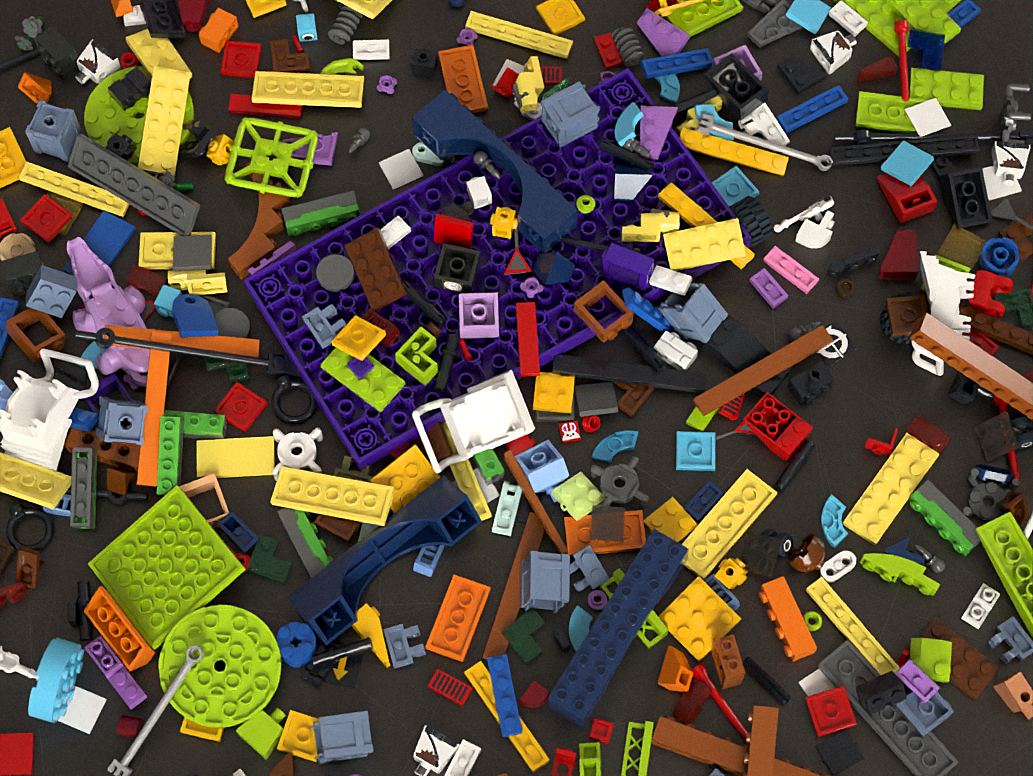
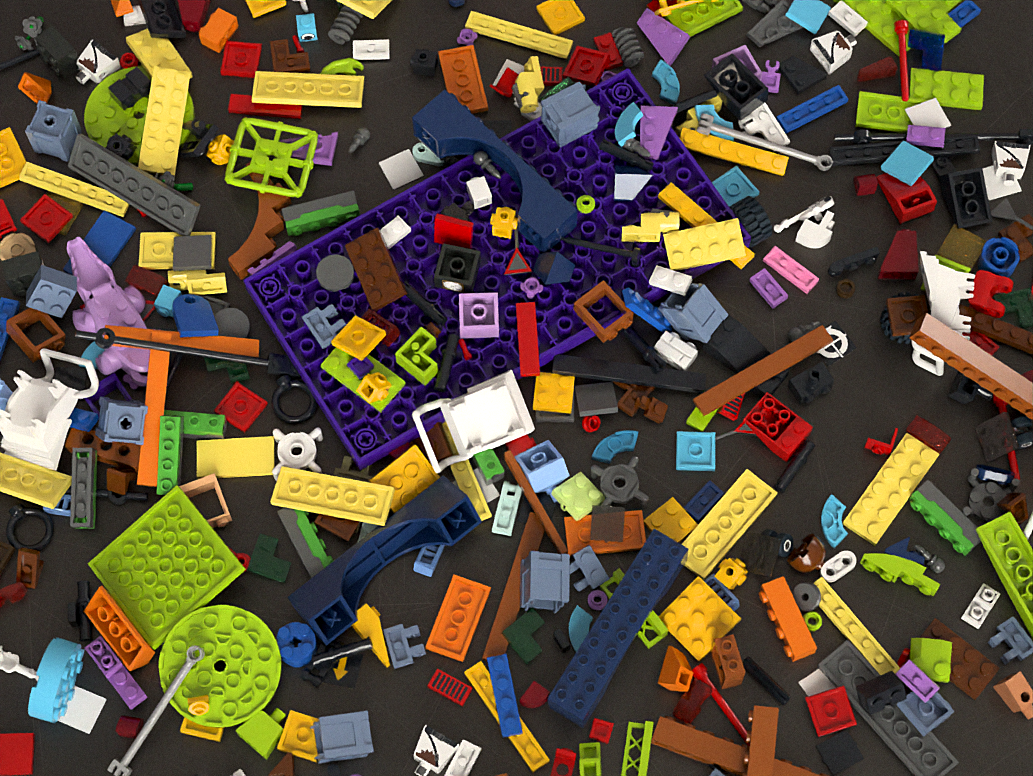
(198, 705): none -> yellow plate
(238, 532): dark blue slope -> none
(374, 387): none -> yellow brick
(386, 80): medium lavender plate -> none
(569, 432): tile -> none
(586, 66): none -> red plate
(627, 266): dark purple window -> none
(653, 408): none -> reddish brown plate
(676, 63): blue plate -> none
(771, 78): none -> medium lavender plate
(813, 593): none -> dark grey piece
(865, 184): none -> dark red brick
(925, 136): none -> medium lavender plate
(1010, 114): dark grey plate -> none

